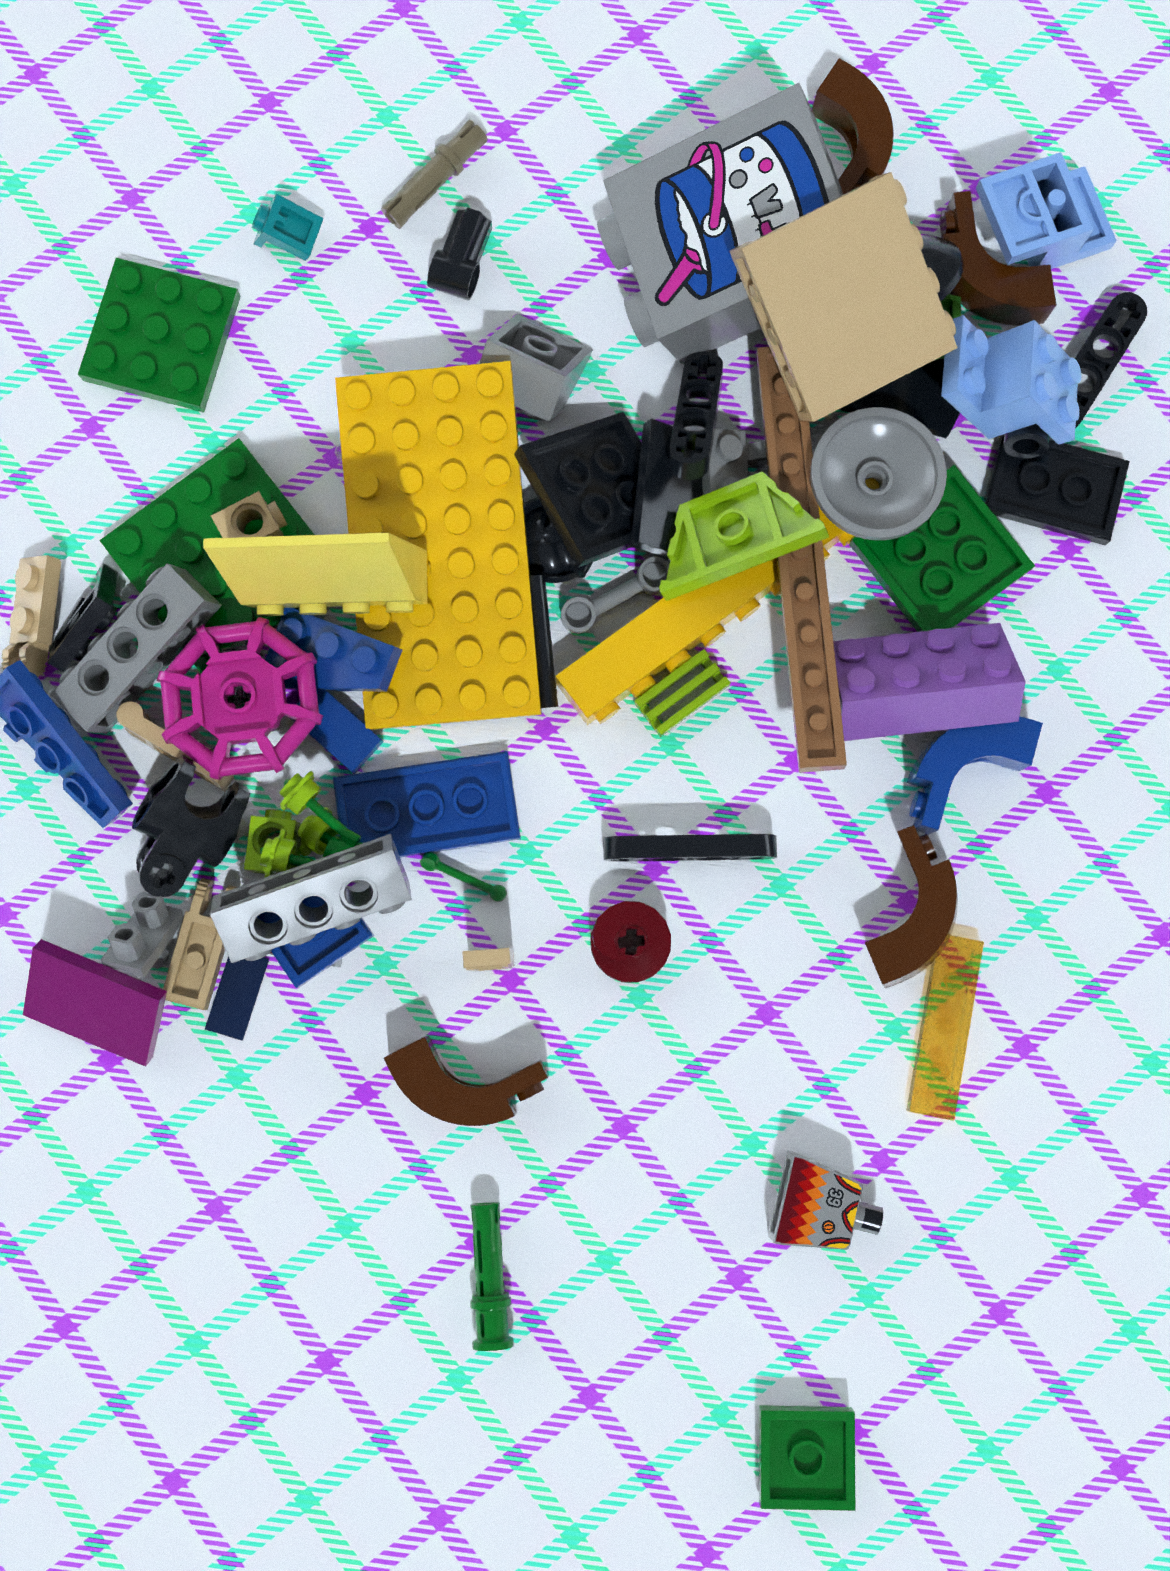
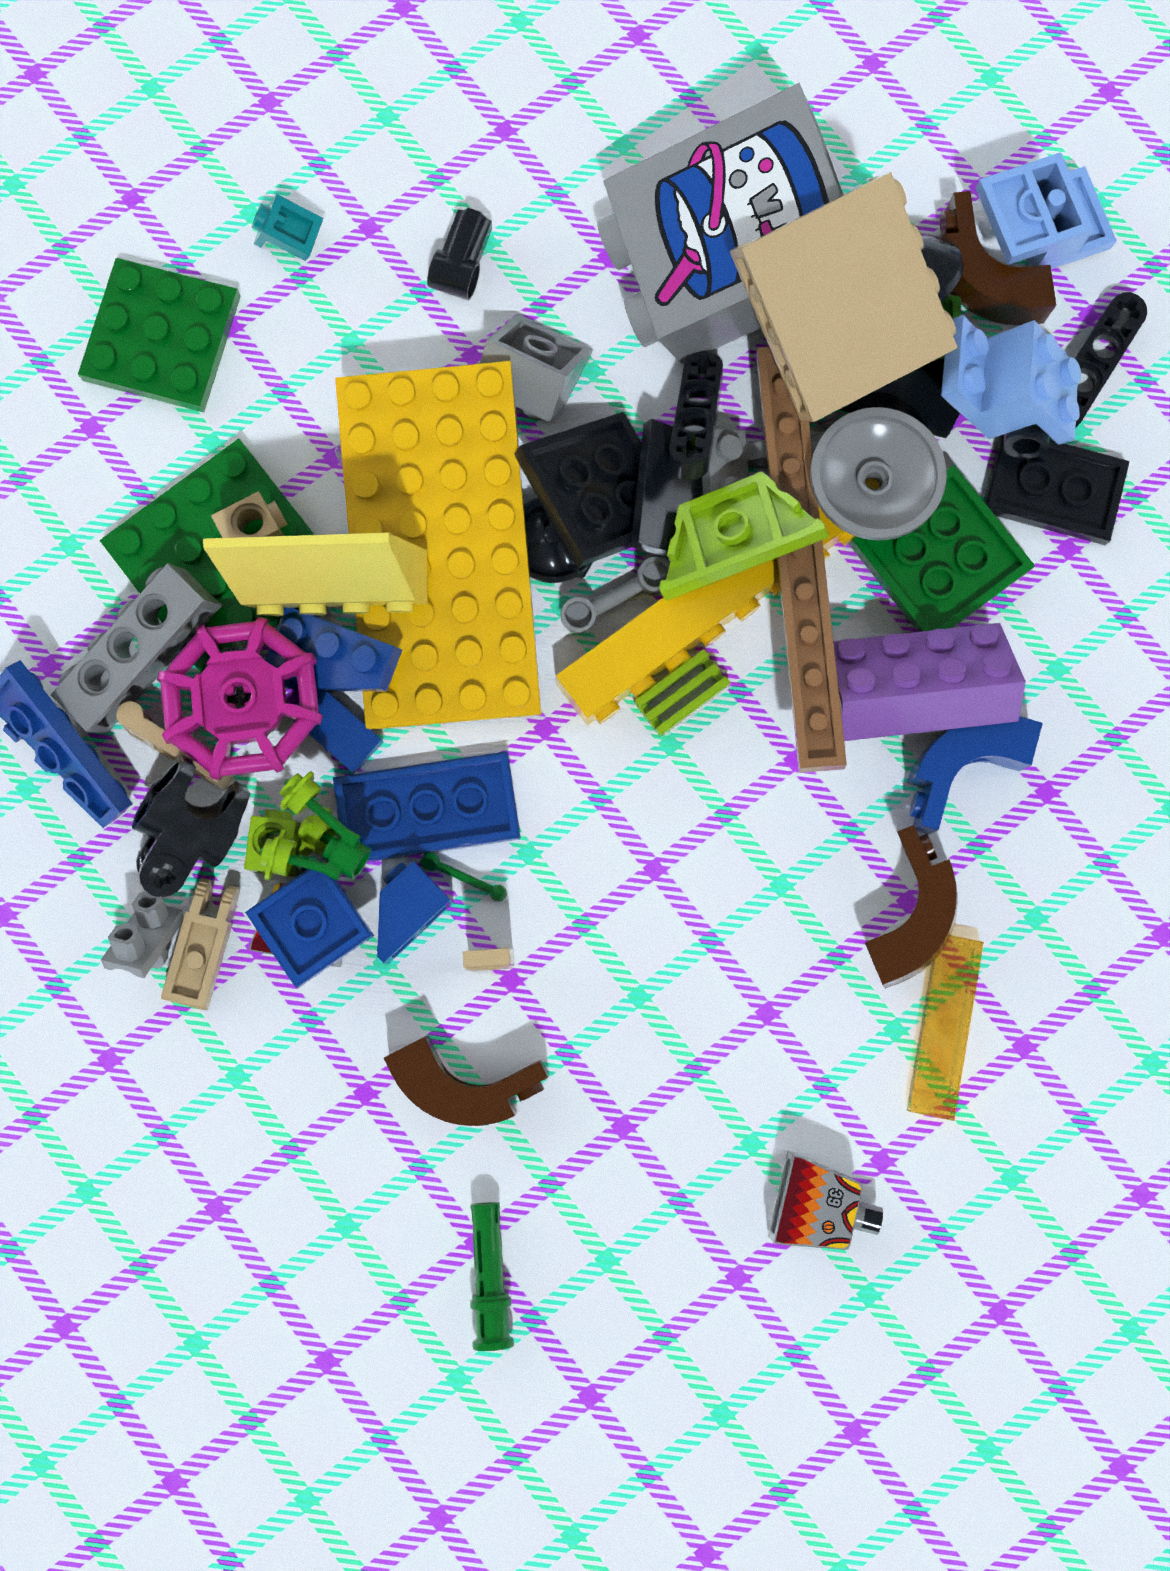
(33, 613): tan hinge -> none
(88, 614): black wing -> none
(93, 1002): magenta tile -> none
(236, 997): dark blue sticker -> none
(327, 877): light grey brick -> none
(407, 908): none -> blue slope
(434, 174): dark tan pin -> none
(543, 642): black bar -> none
(613, 925): dark red piece -> none
(689, 847): black beam -> none
(807, 1458): green plate -> none
(861, 115): reddish brown arch -> none

